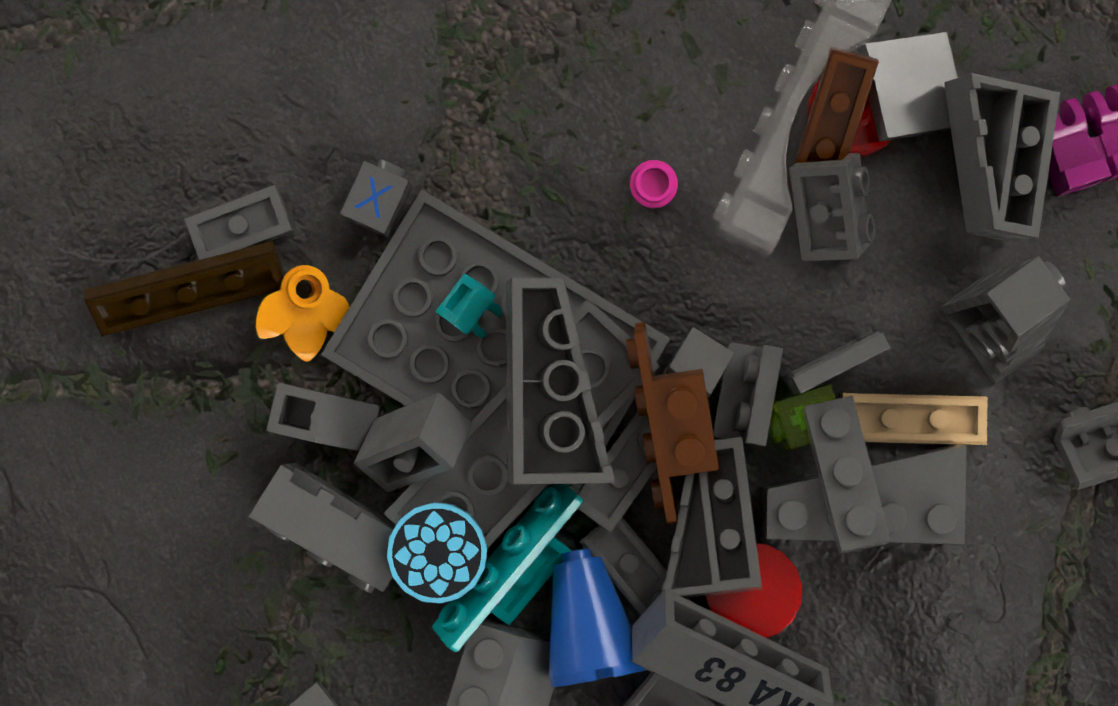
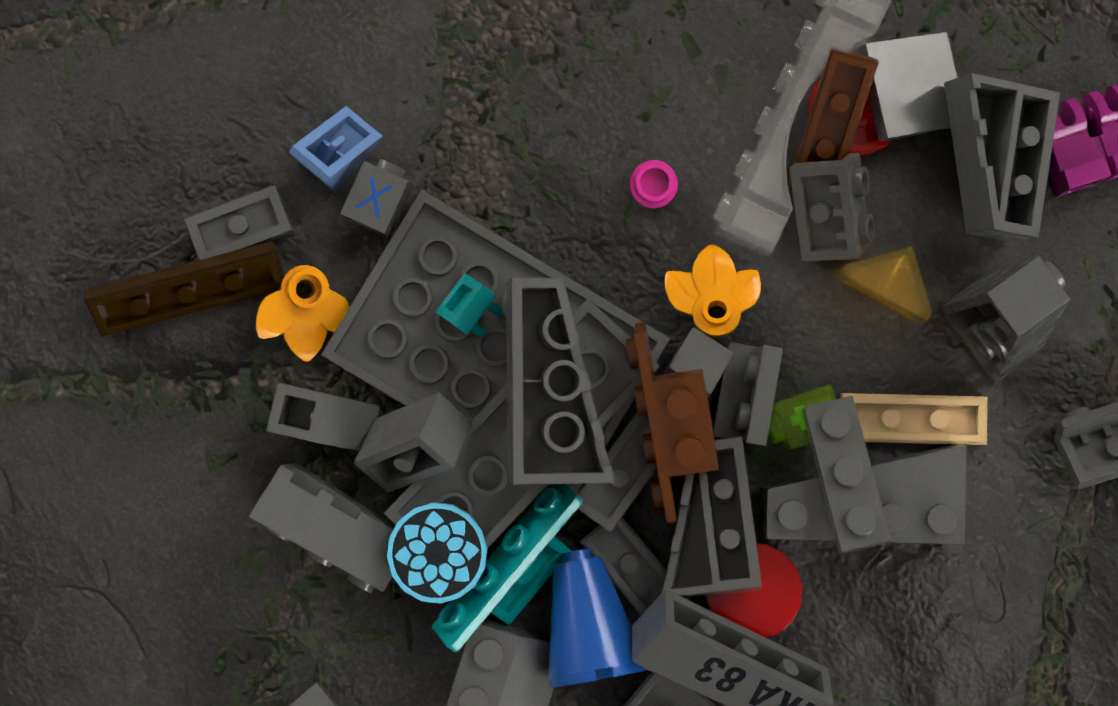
(336, 148): none -> medium blue slope
(713, 284): none -> light orange plate
(834, 363): dark grey tile -> none
(891, 281): none -> clear yellow slope

